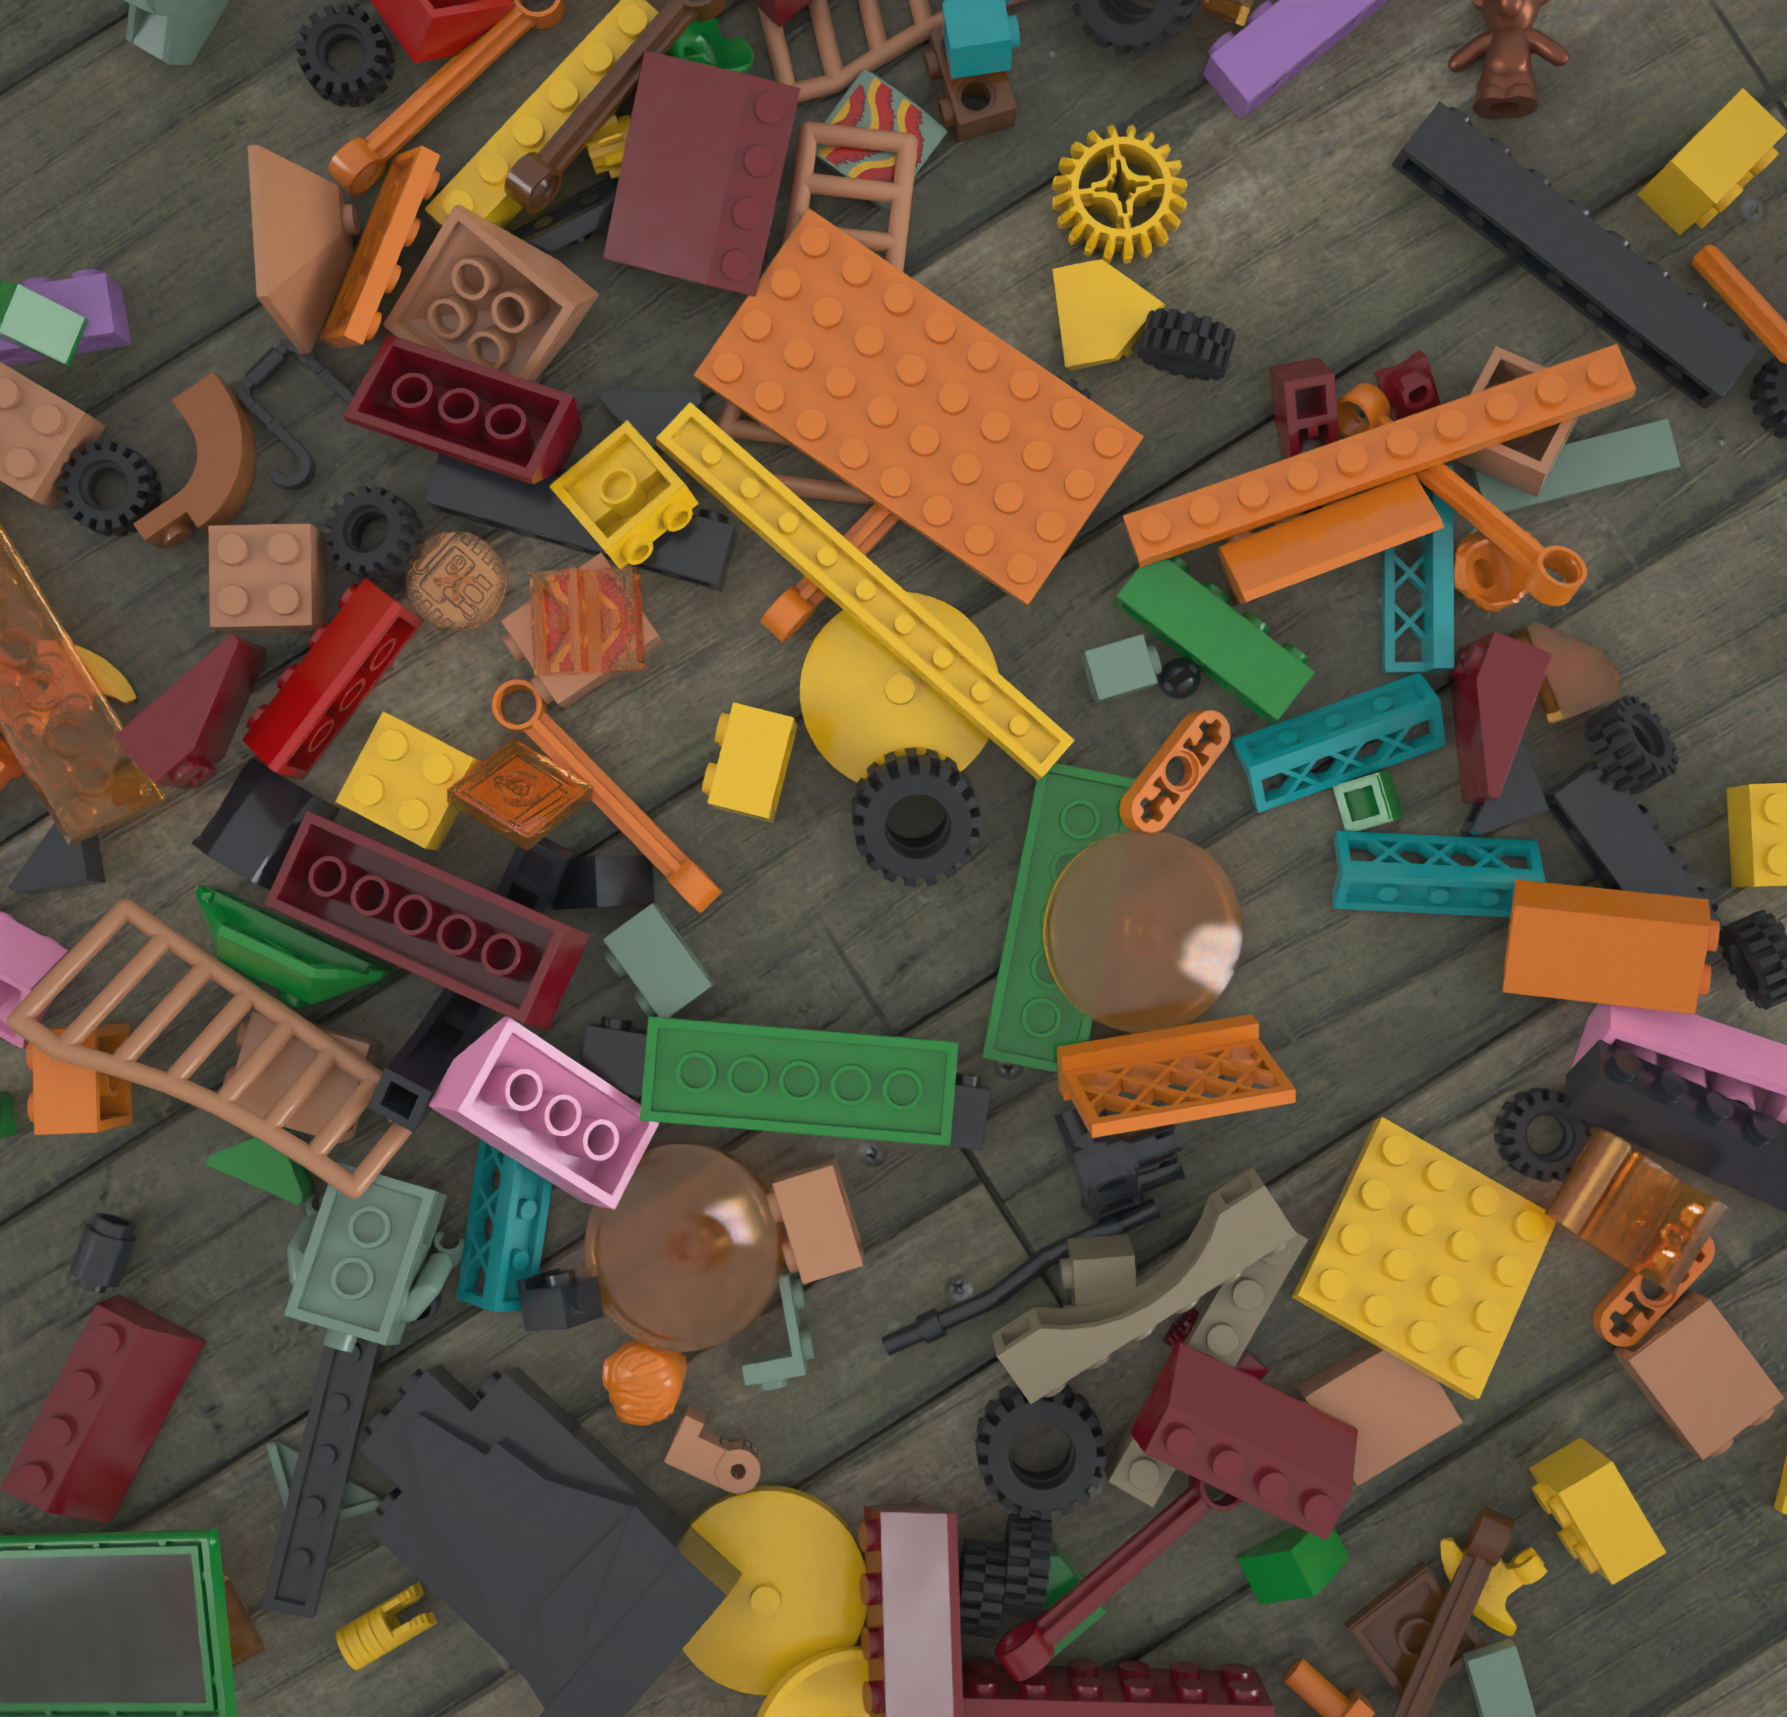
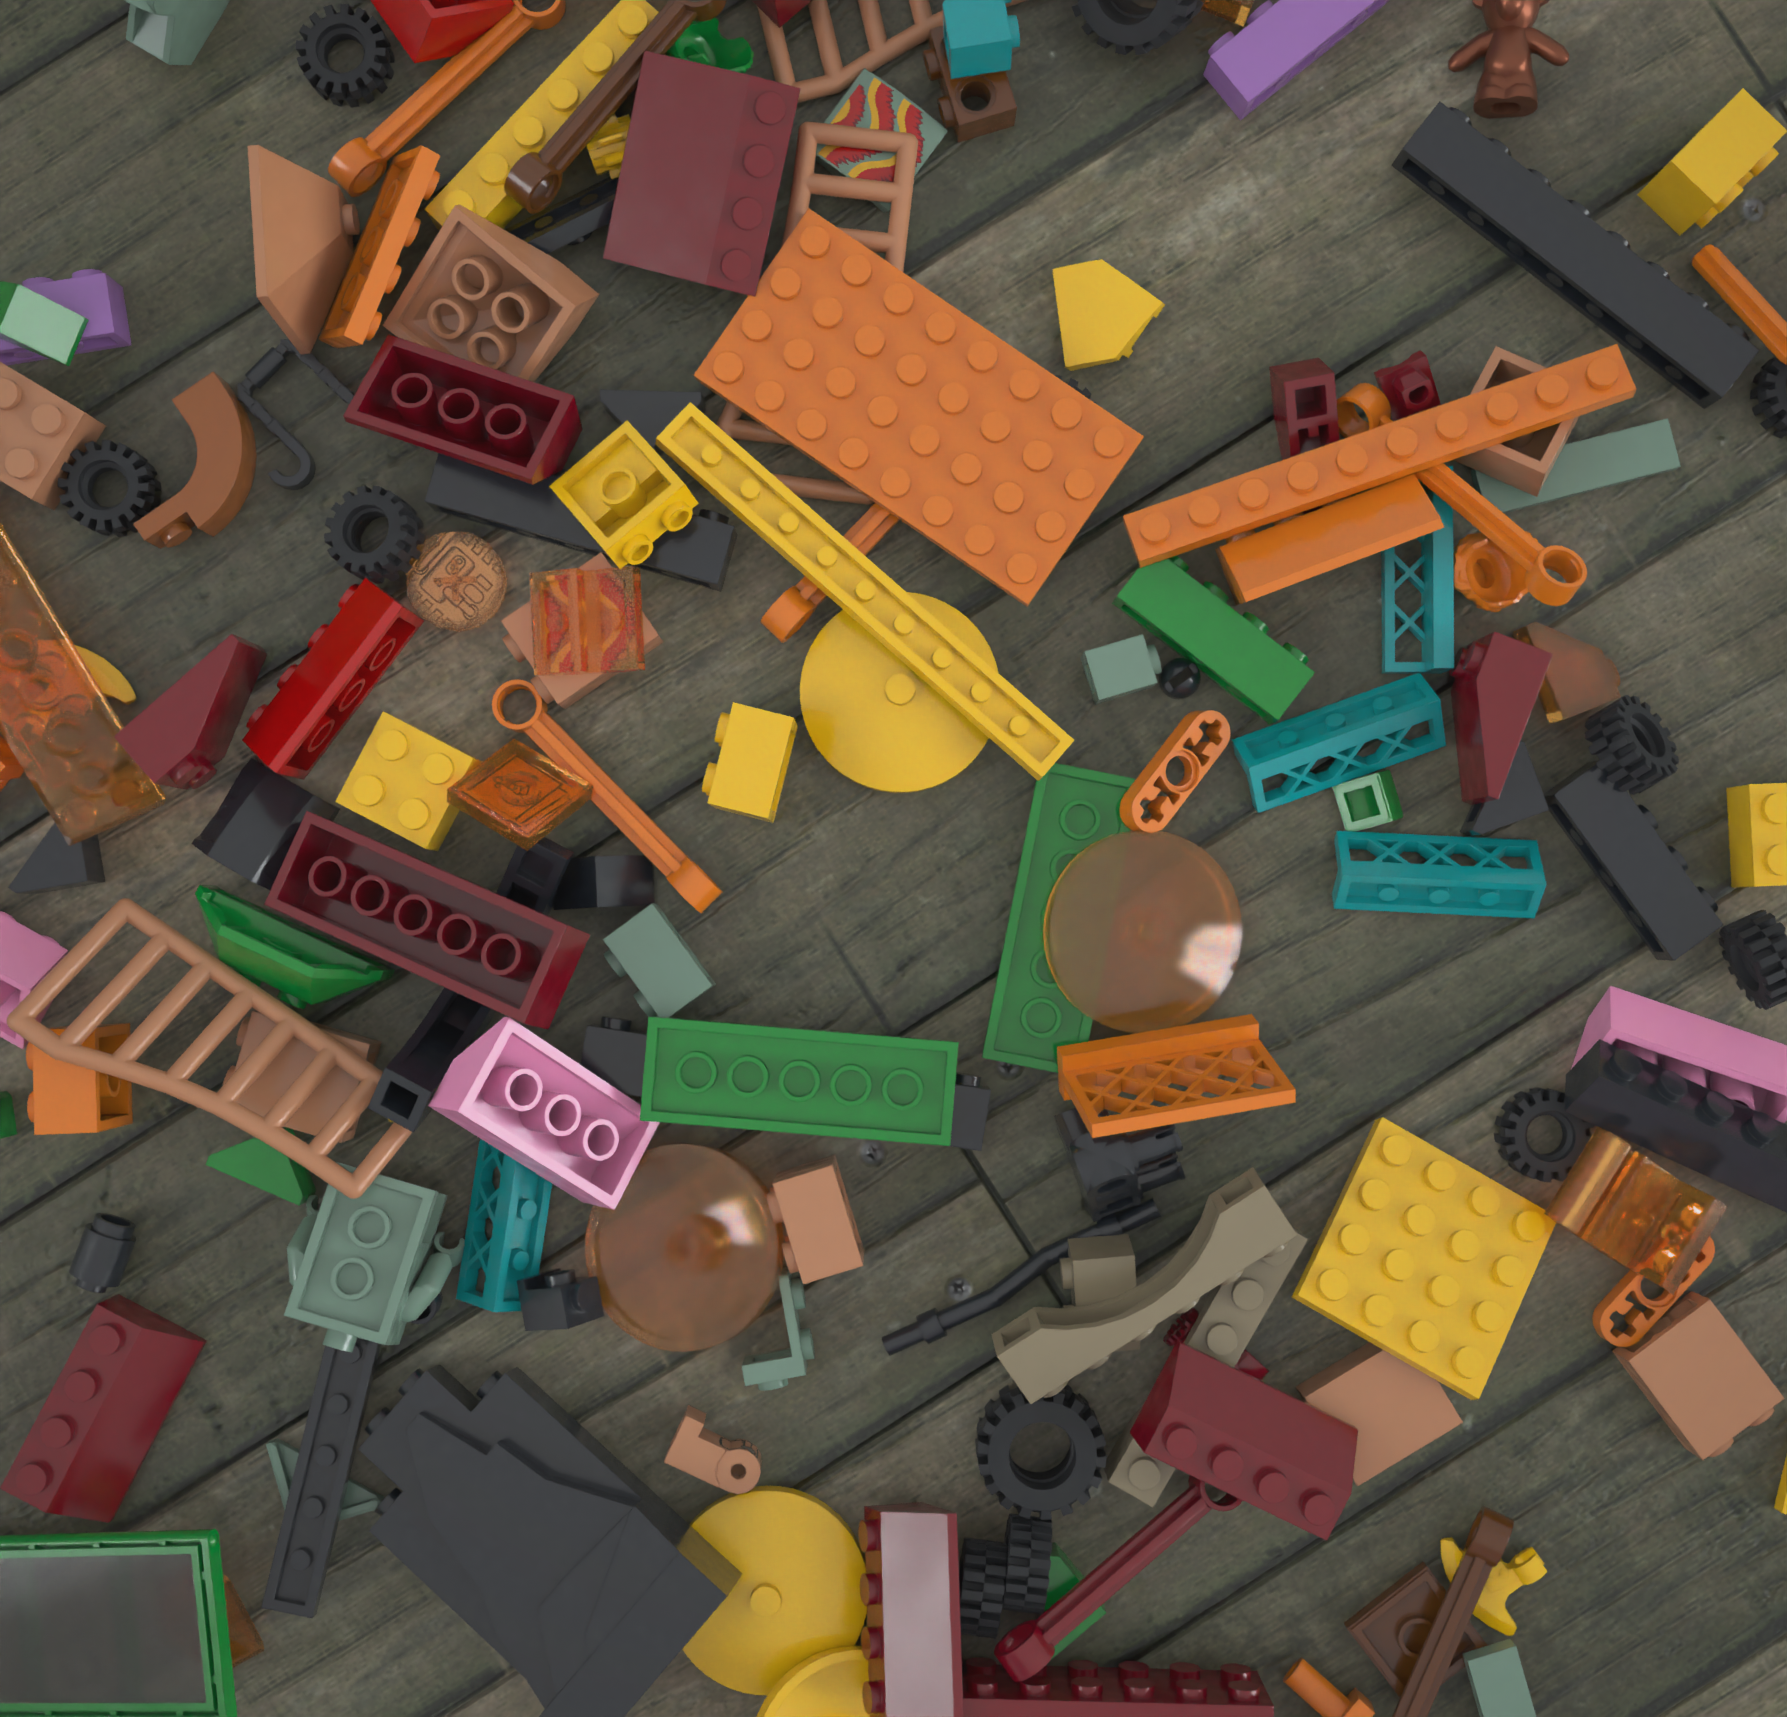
(267, 579): nougat brick -> none
(380, 1630): yellow hinge -> none
(644, 1382): orange hair -> none
(924, 855): black tyre -> none
(1157, 185): yellow gear -> none
(1186, 344): black tyre -> none
(1292, 1565): green slope -> none
(1595, 1511): yellow piece -> none
(1609, 946): orange brick -> none

